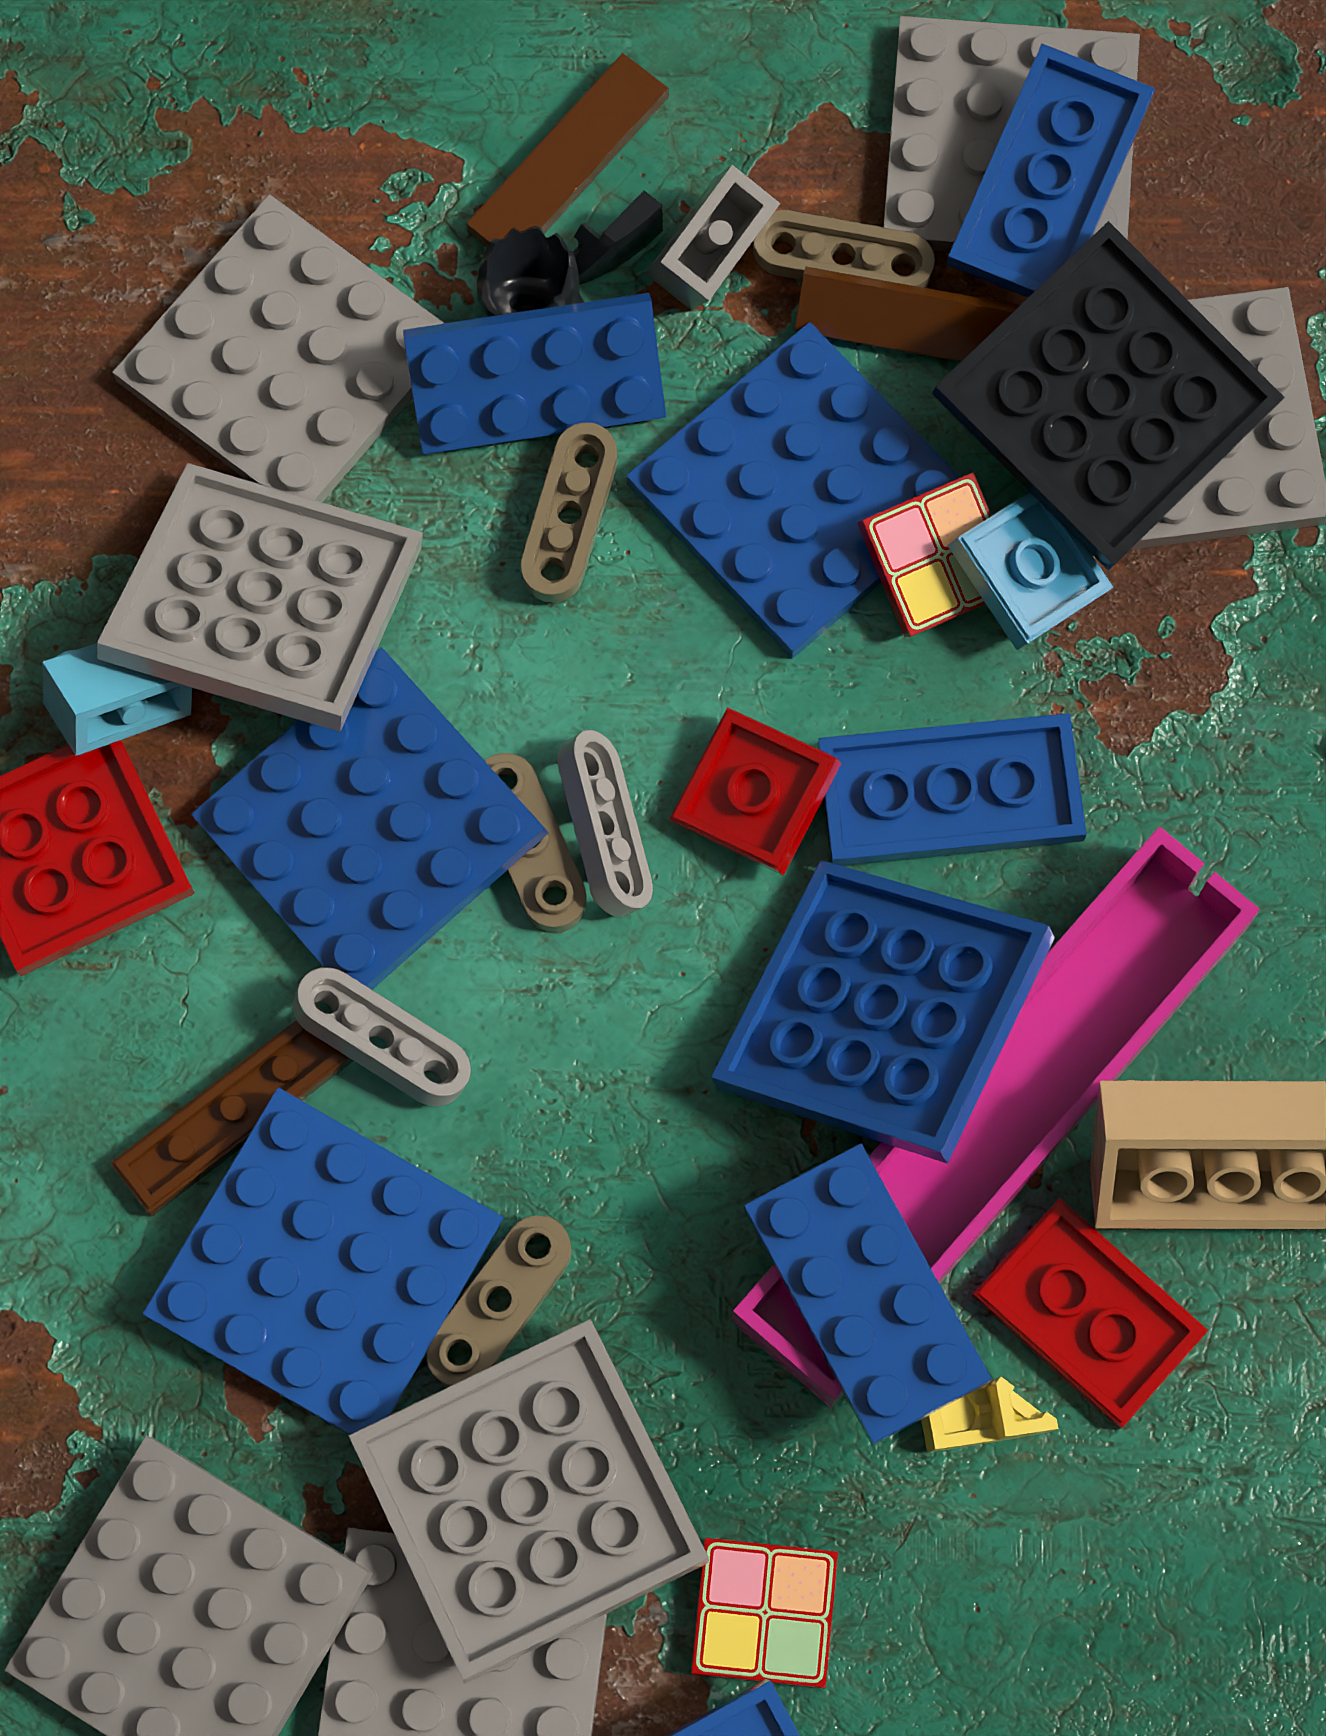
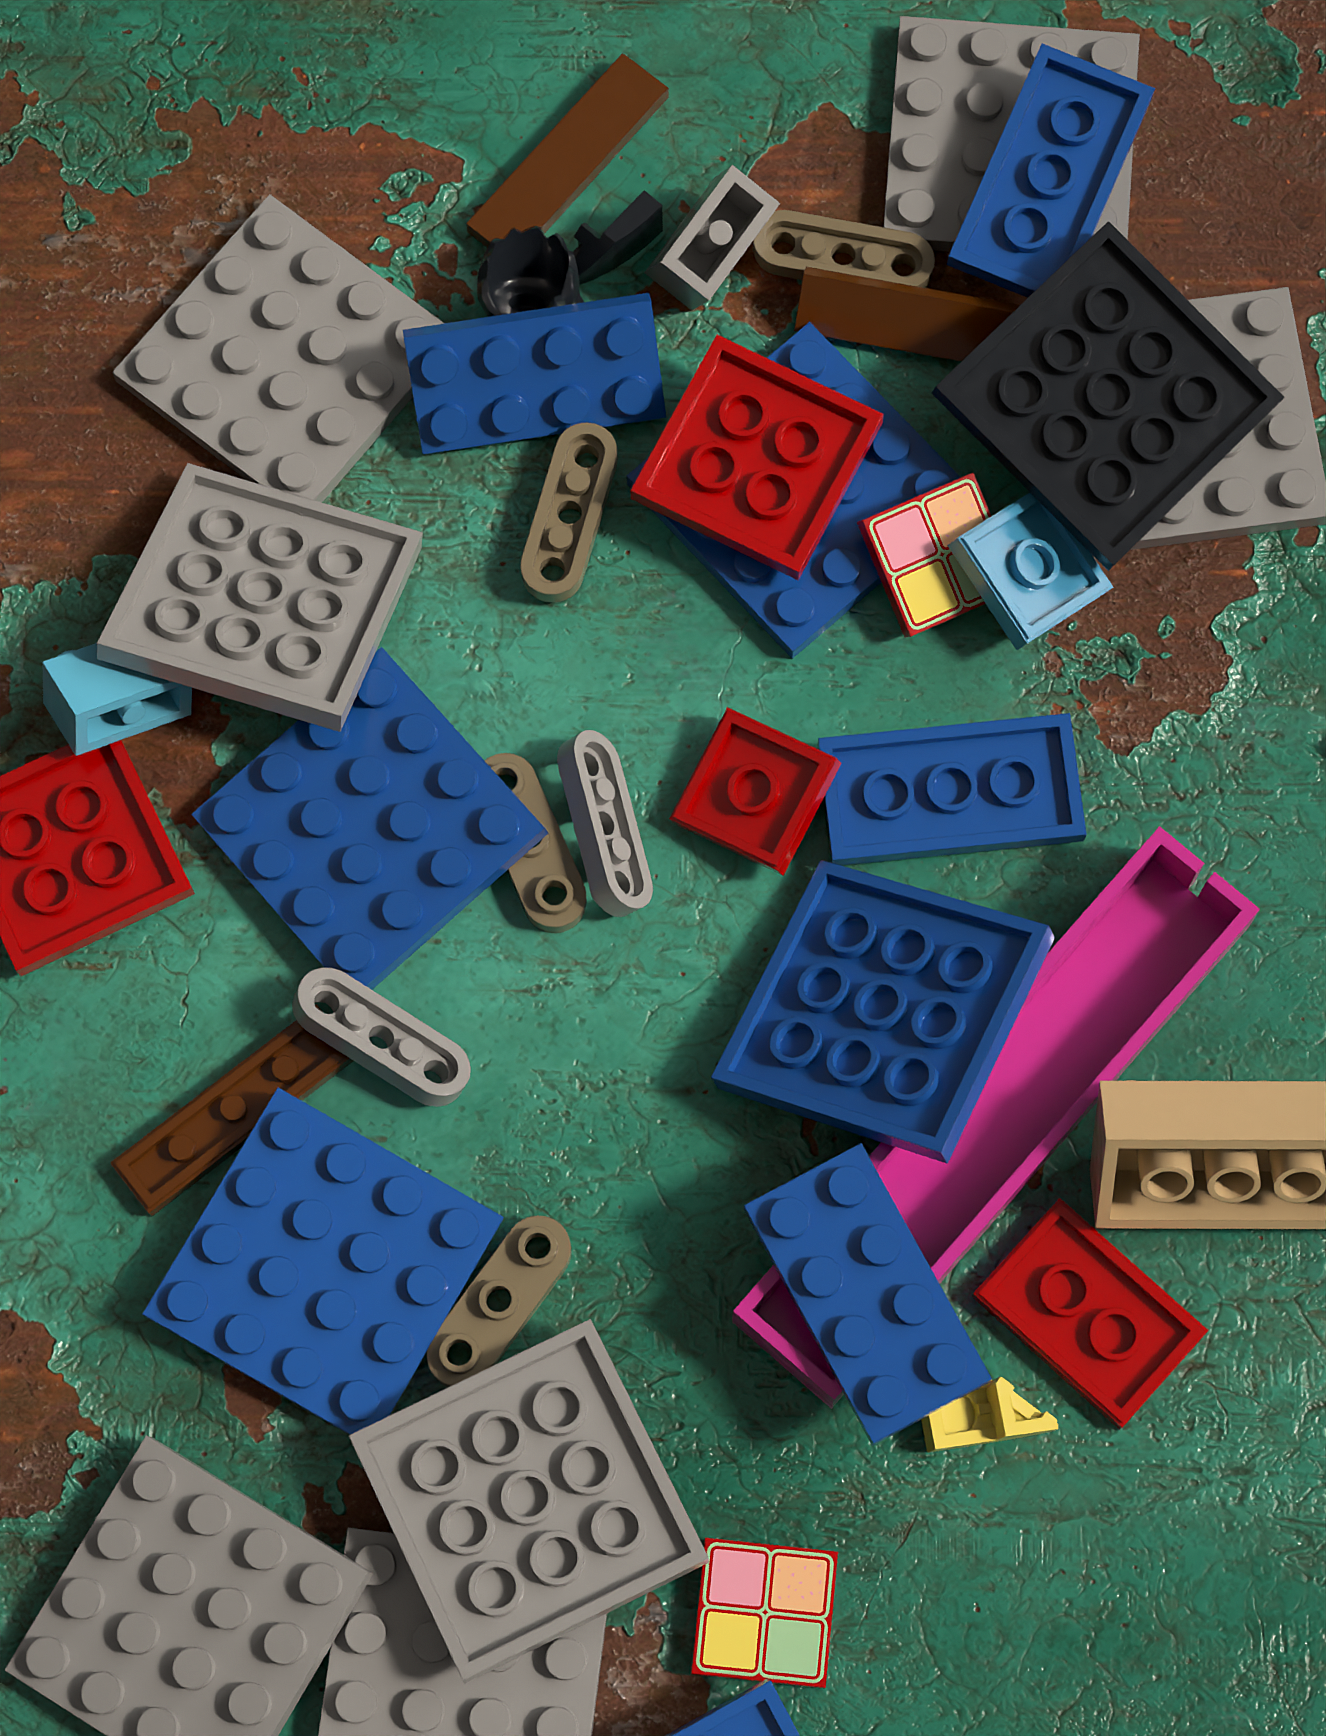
(757, 457): none -> red plate

